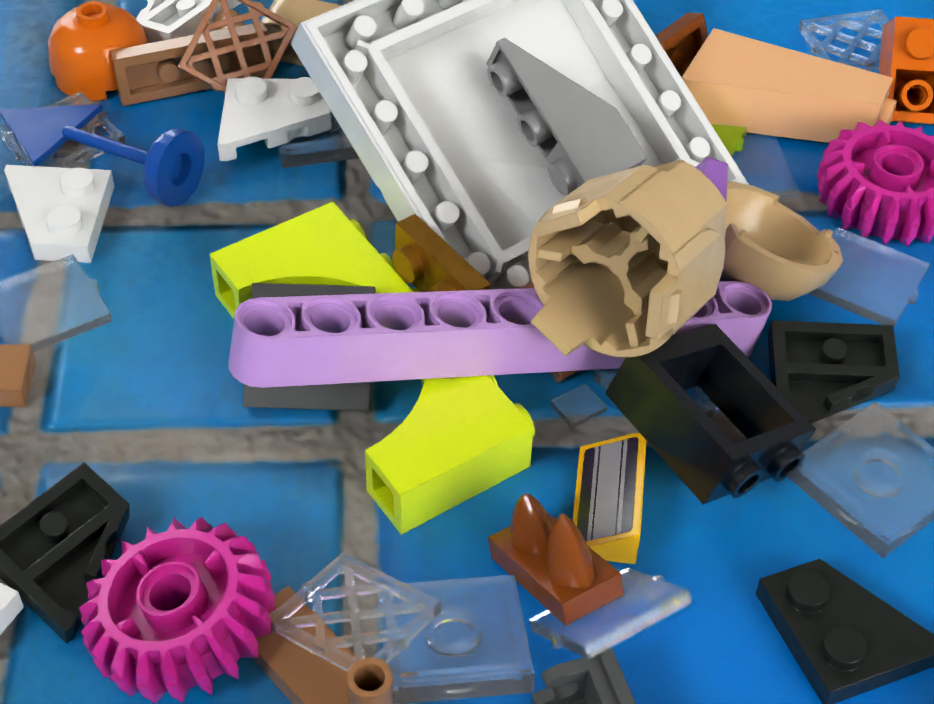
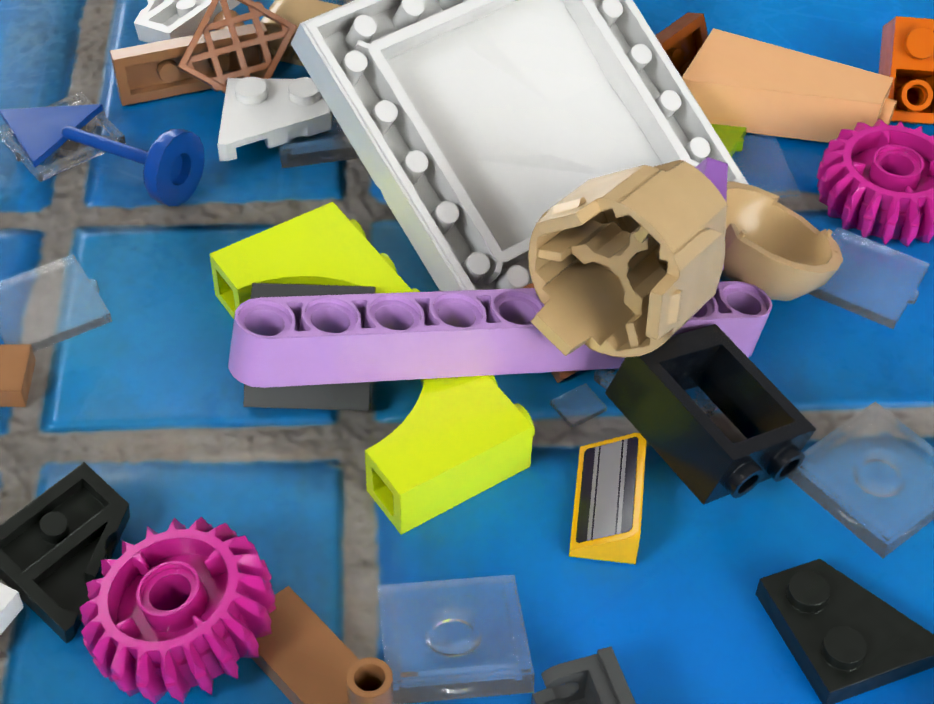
(61, 208): white wing -> none
(82, 47): orange cylinder -> none
(378, 582): clear window -> none
(430, 262): pearl gold plate -> none
(554, 562): dark orange tile -> none
(568, 123): light grey slope -> none
(642, 605): clear piece -> none
(831, 364): pearl dark grey wing -> none
(850, 20): clear window -> none

